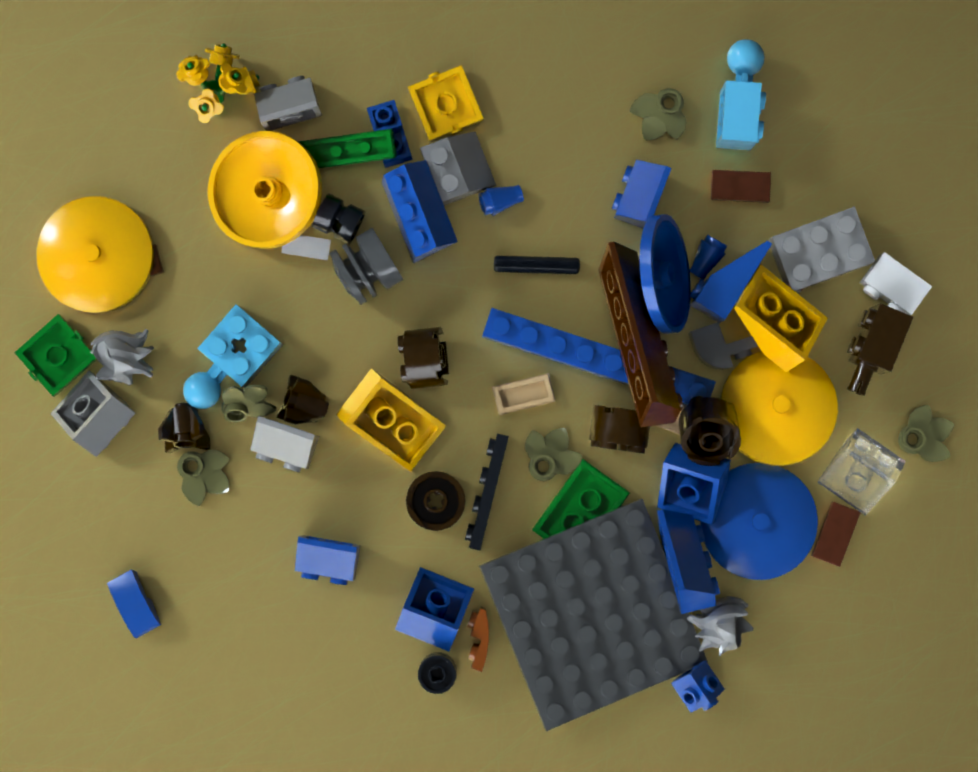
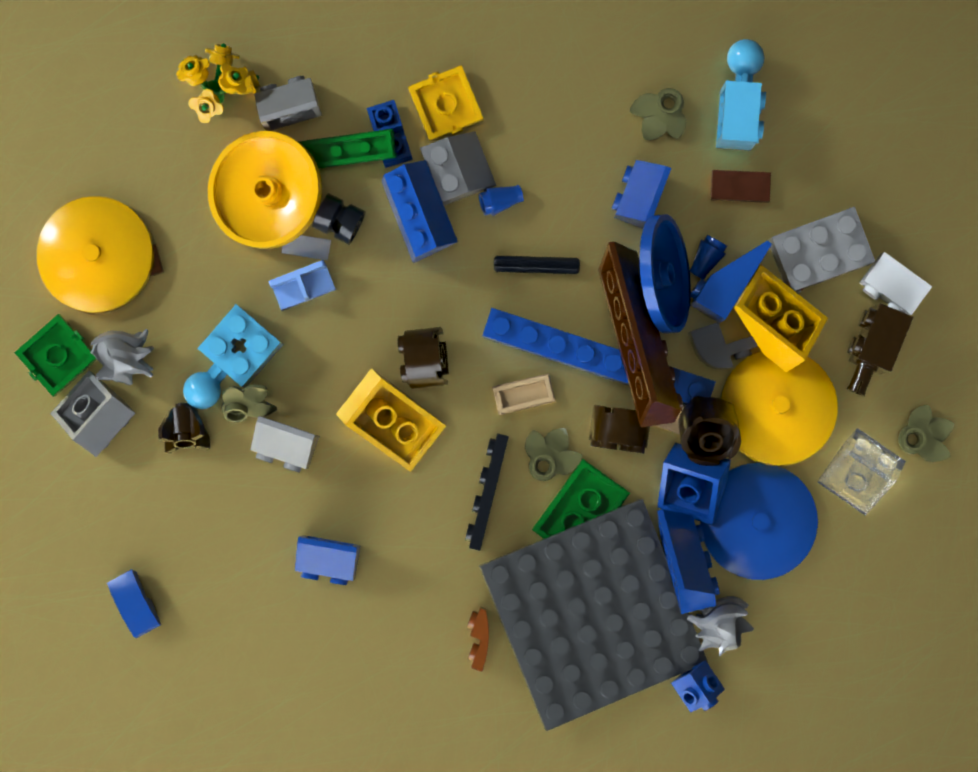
(207, 476): olive plate -> none
(302, 285): none -> light blue panel
(302, 402): dark brown brick -> none
(365, 266): dark grey wheel -> none
(418, 499): dark brown brick -> none
(434, 609): blue slope -> none
(437, 673): black wheel -> none
(835, 533): copper tile -> none

